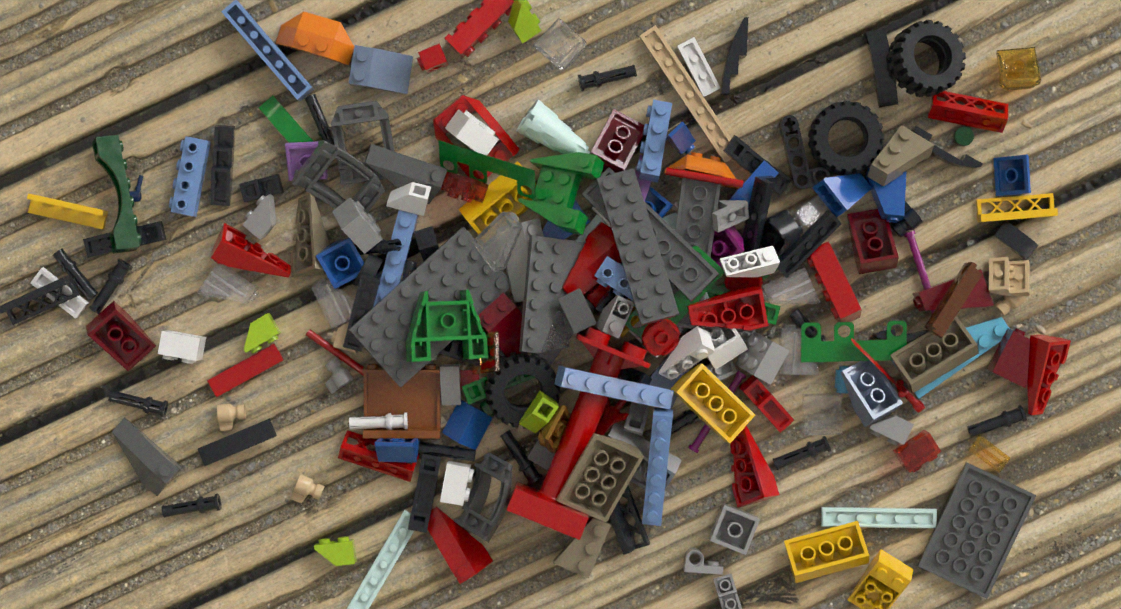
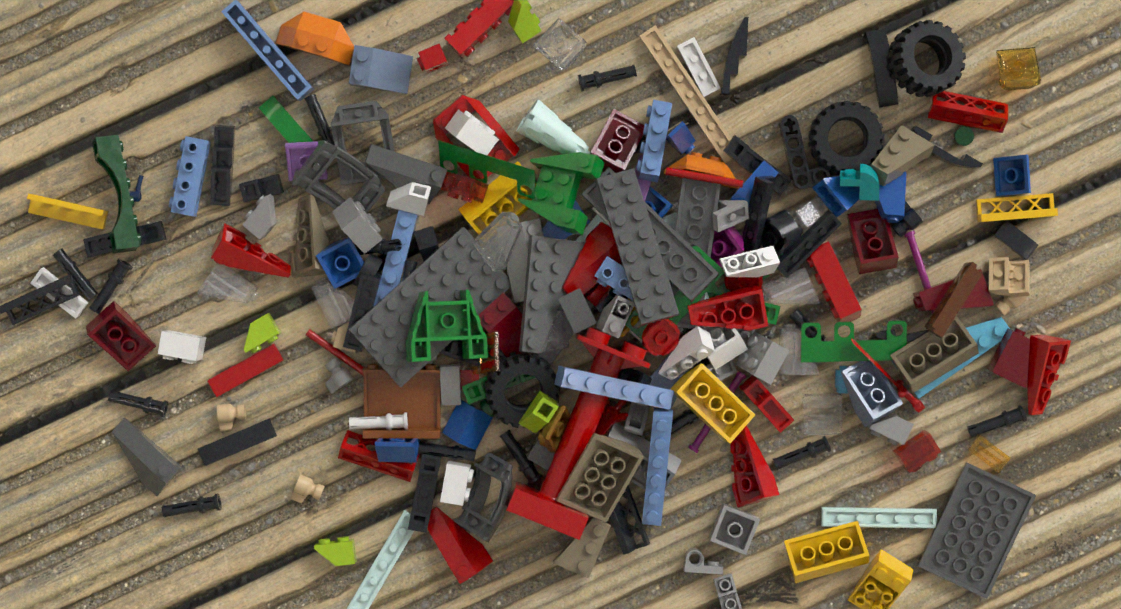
(866, 179): none -> teal brick

